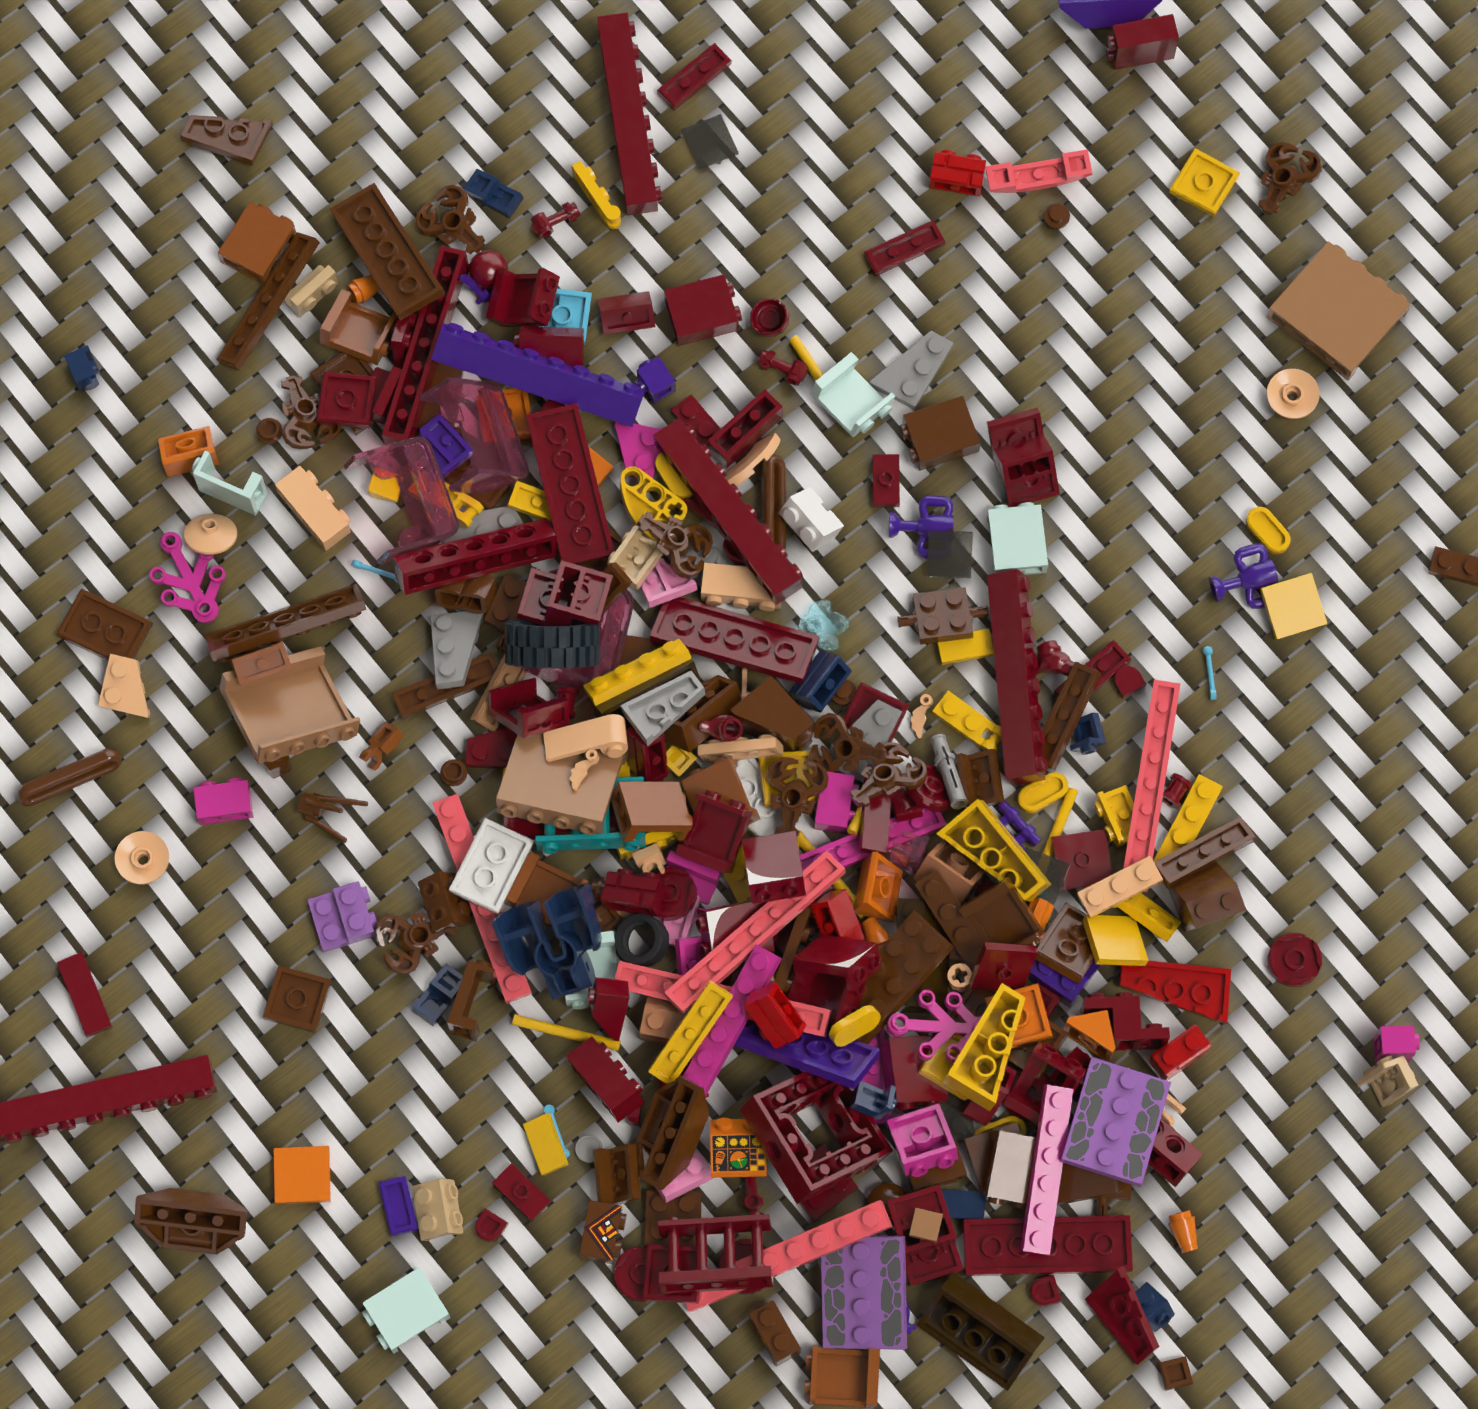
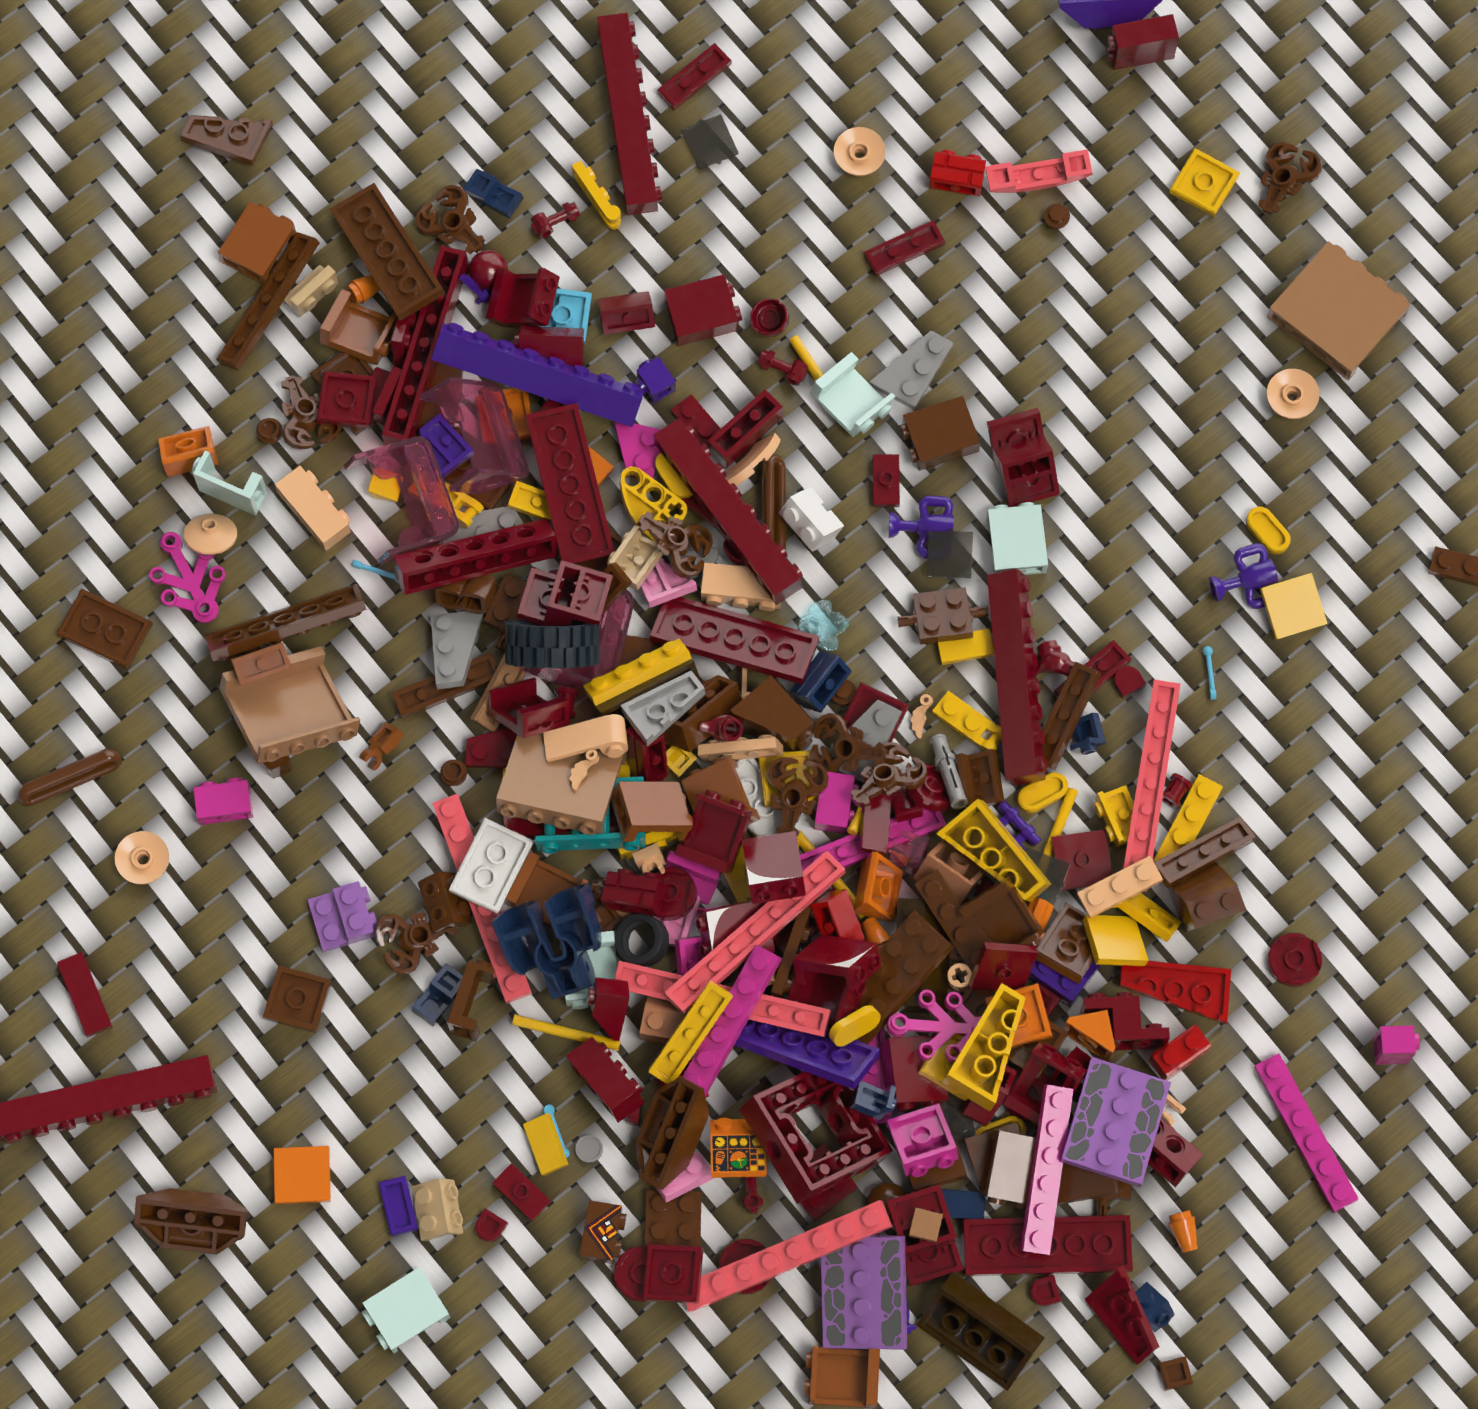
(83, 368): dark blue brick -> none
(123, 687): light nougat wing -> none
(314, 805): reddish brown plant -> none
(617, 1174): reddish brown bracket -> none
(730, 1276): dark red fence -> none
(774, 1015): red brick -> none
(774, 1333): reddish brown brick -> none
(859, 140): none -> light nougat dish
(1306, 1133): none -> dark pink plate
(1389, 1079): tan bracket -> none

